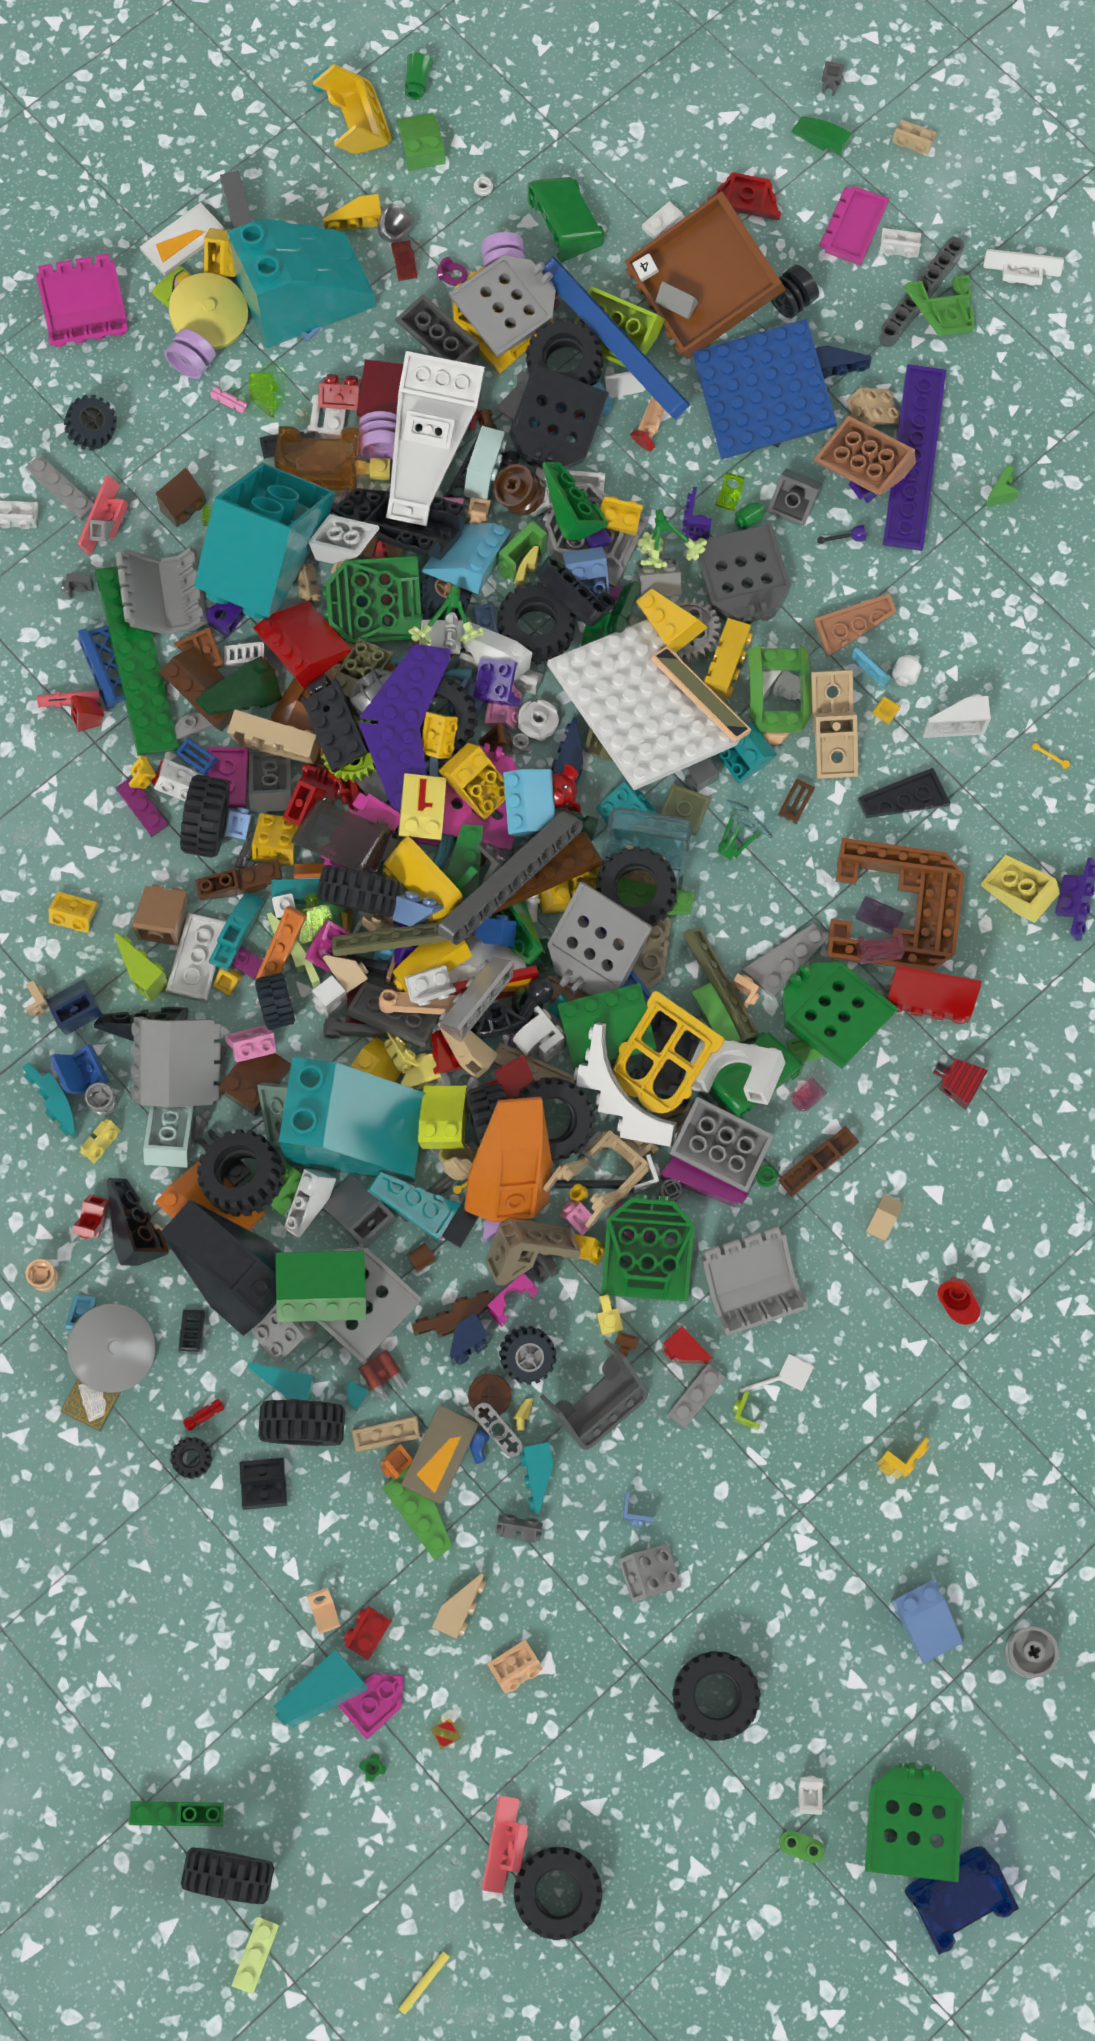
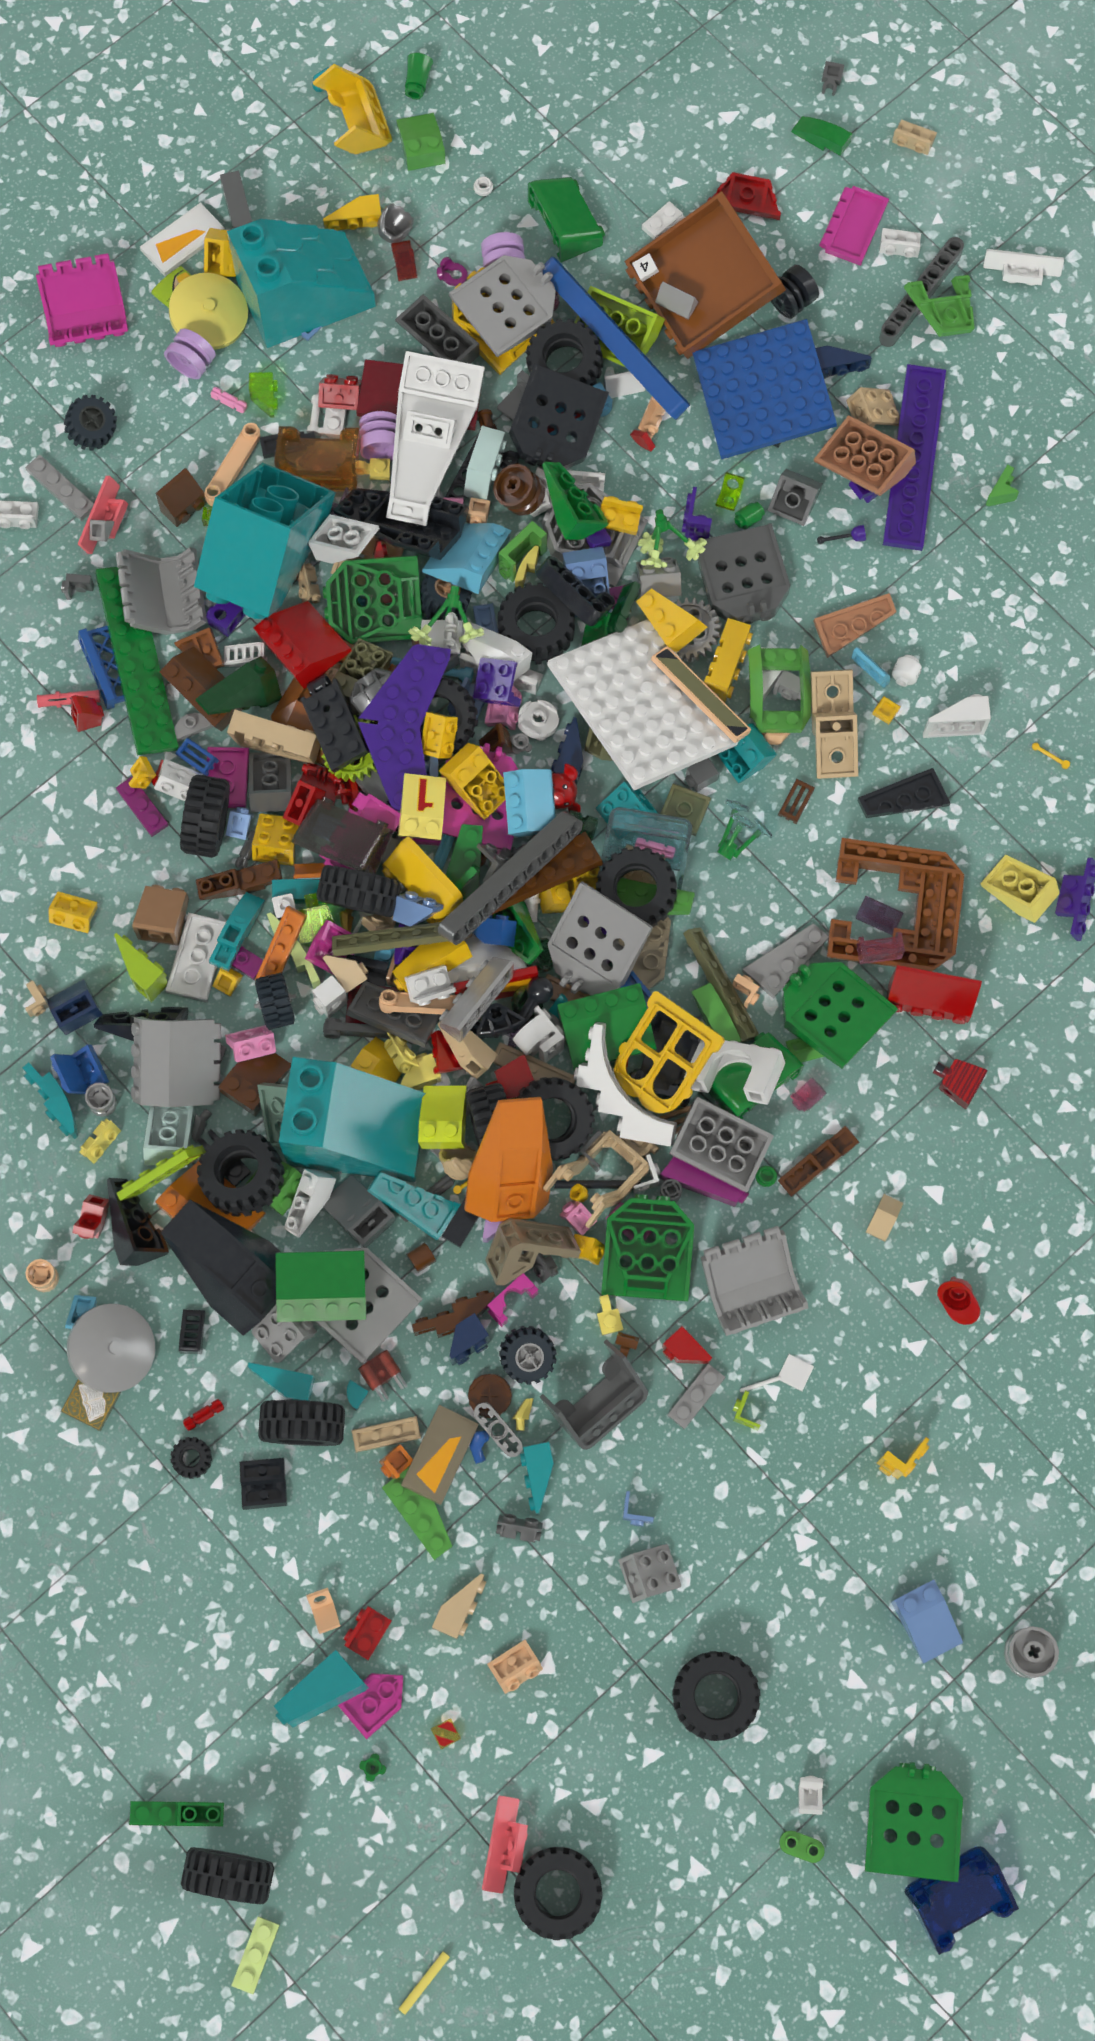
(163, 1170): none -> lime plate
(233, 462): none -> light nougat piece
(668, 851): none -> bright pink axle

